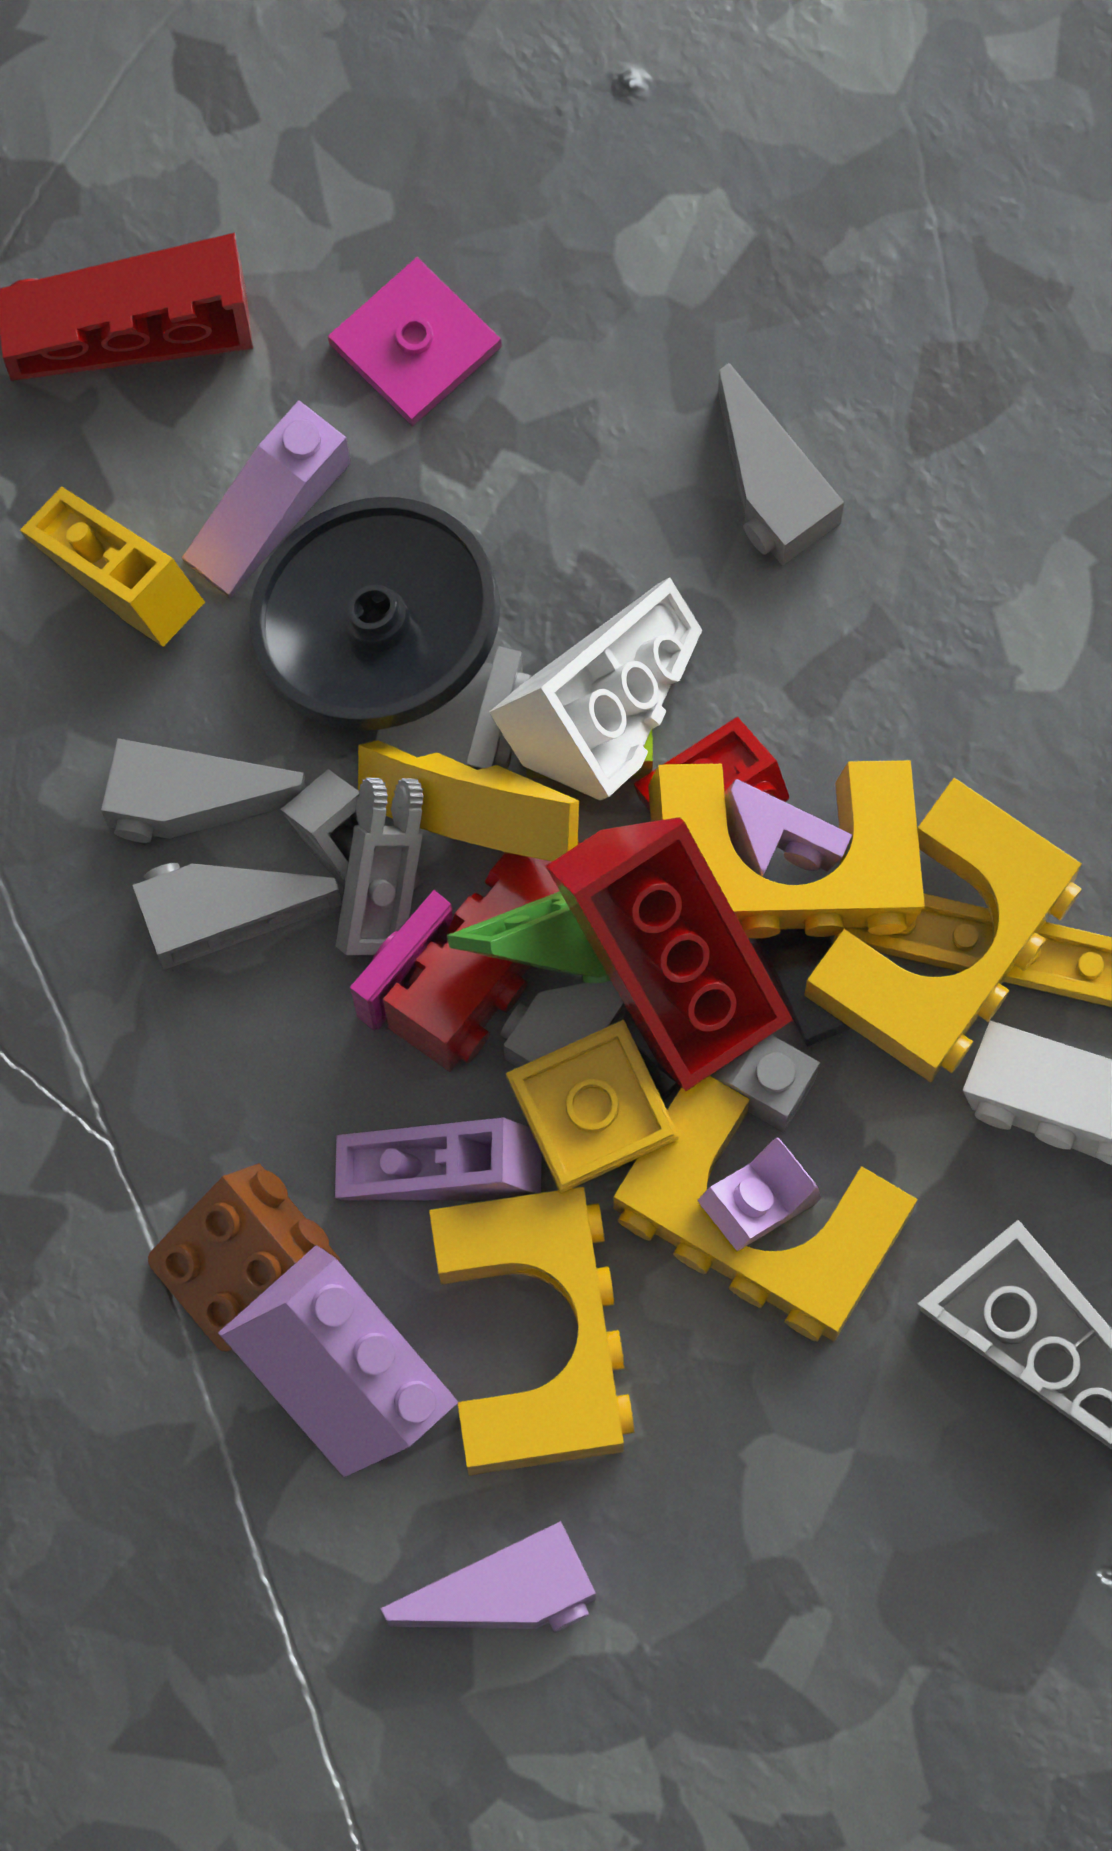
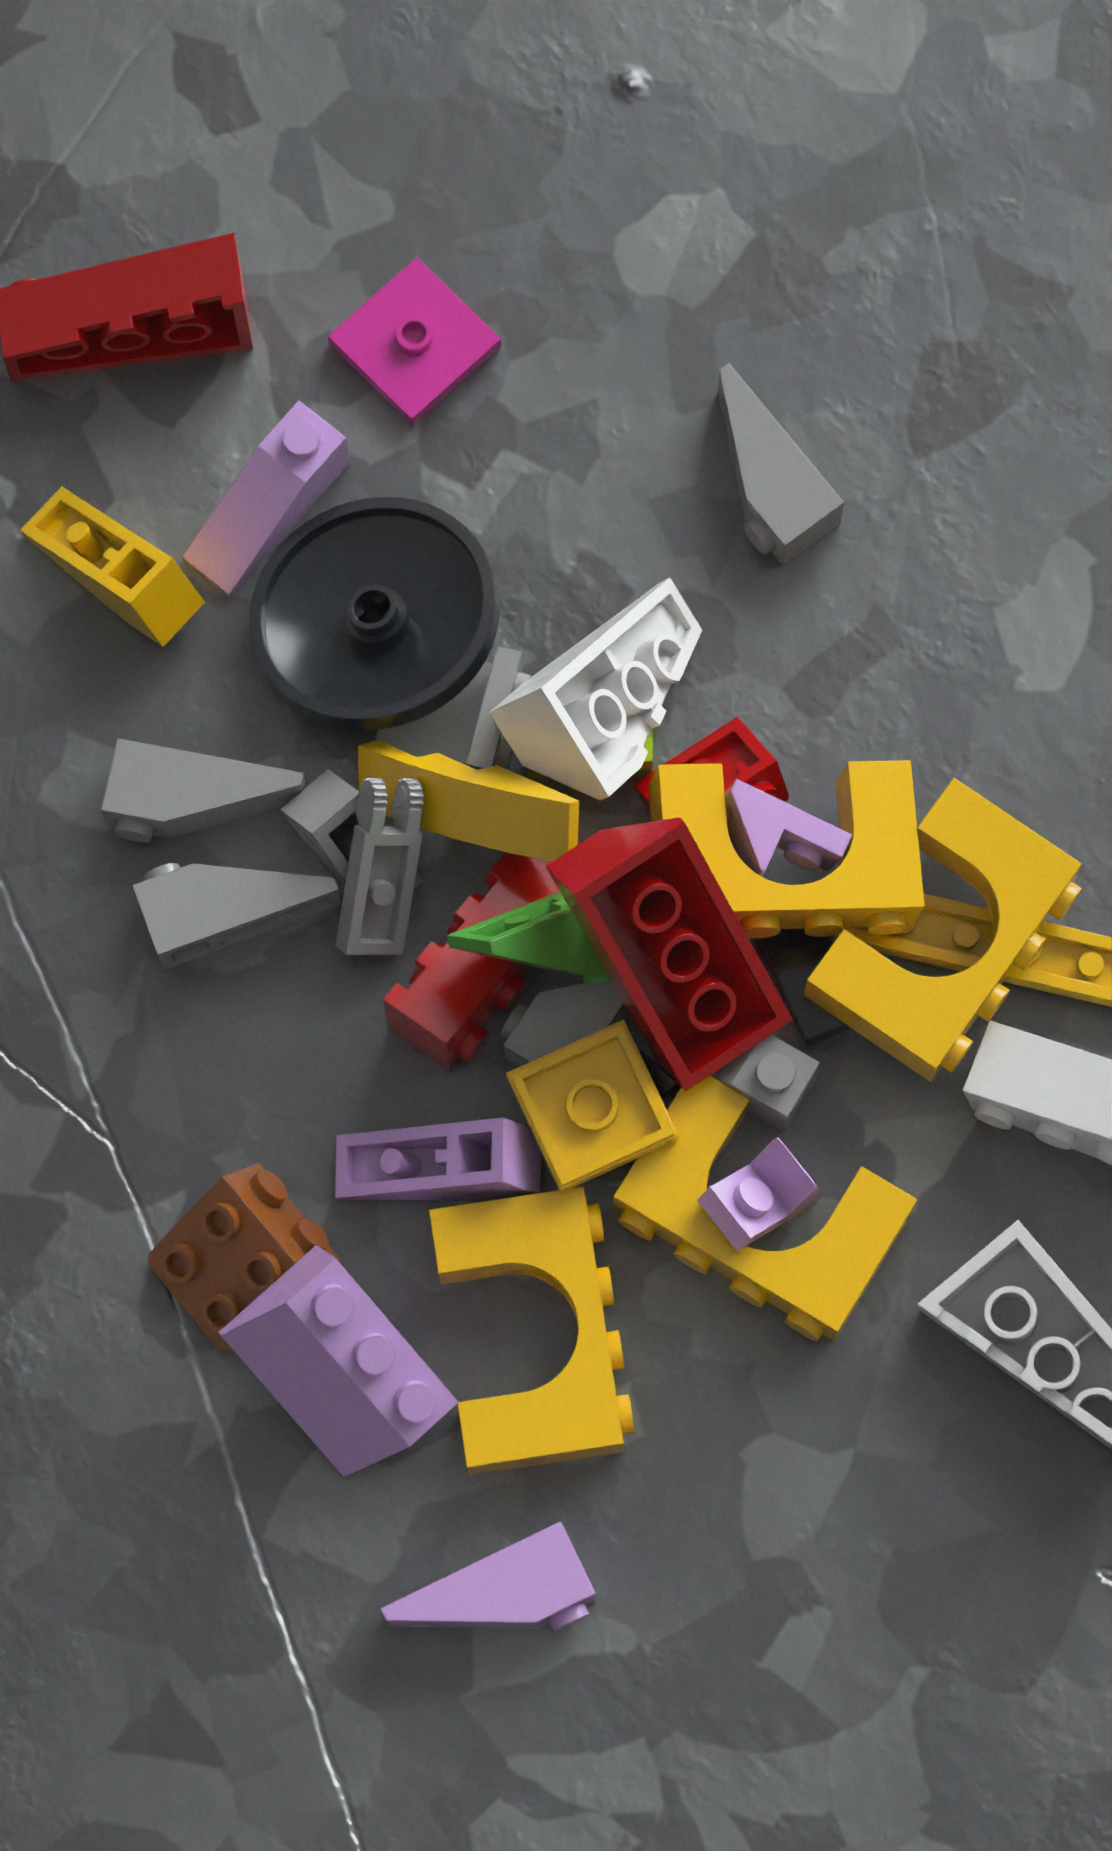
(397, 956): dark pink plate -> none

